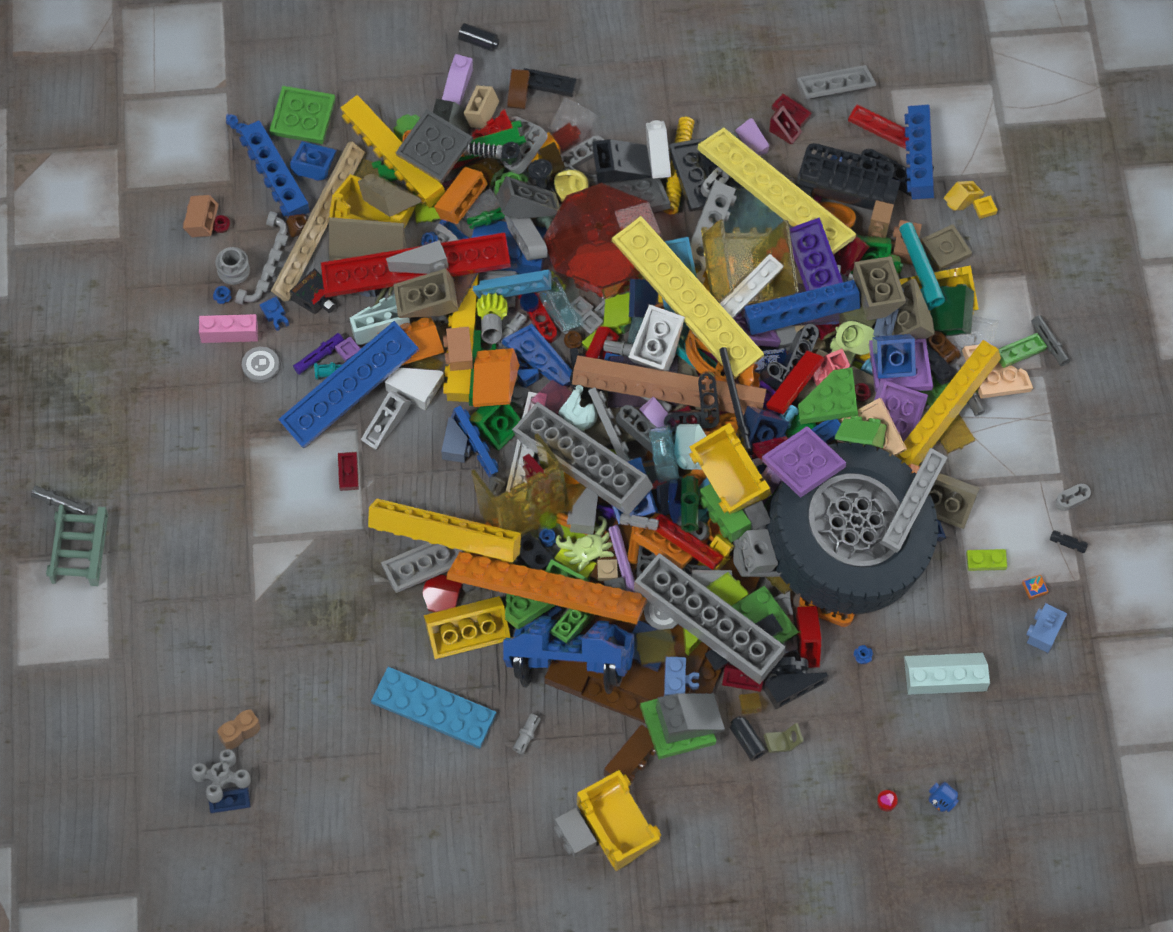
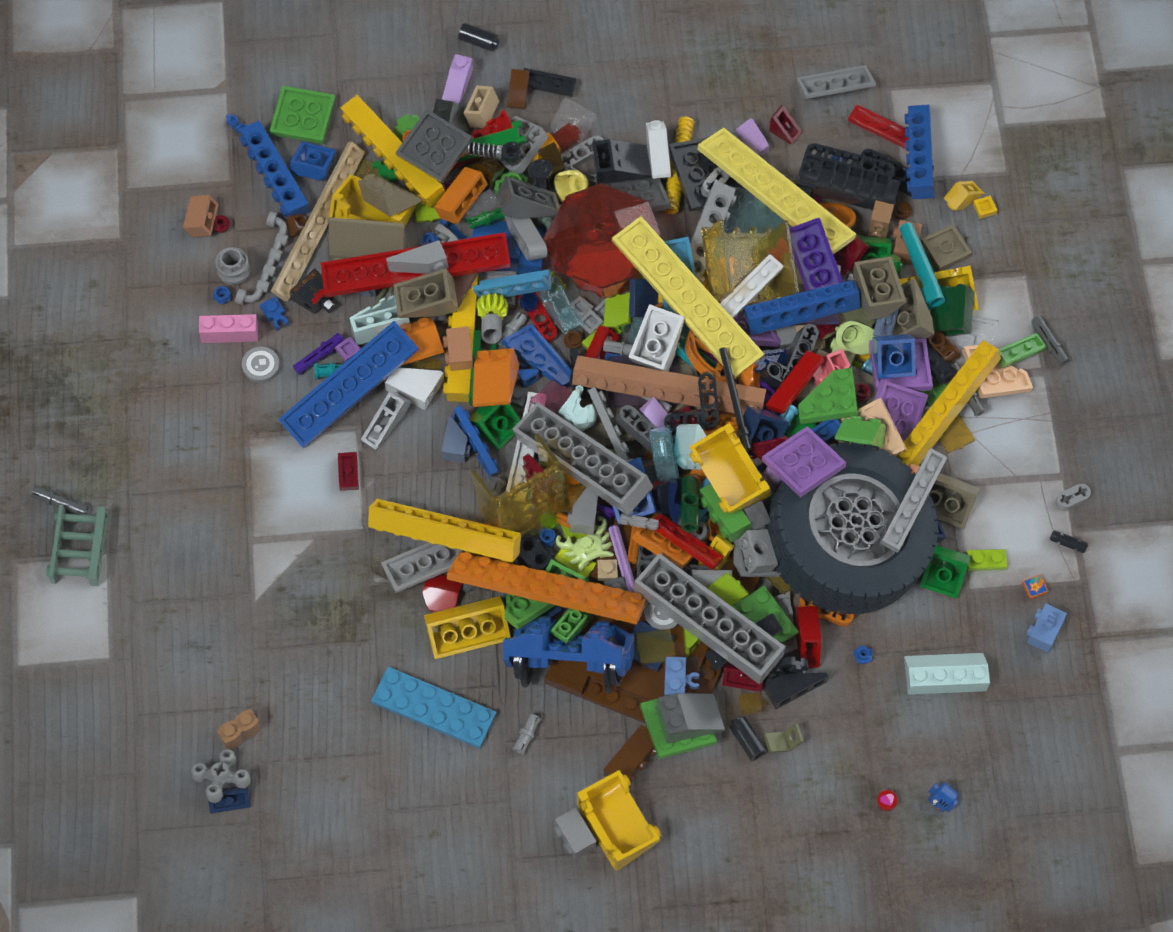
(796, 111): dark red plate -> none
(902, 210): none -> reddish brown plate
(945, 572): none -> green slope

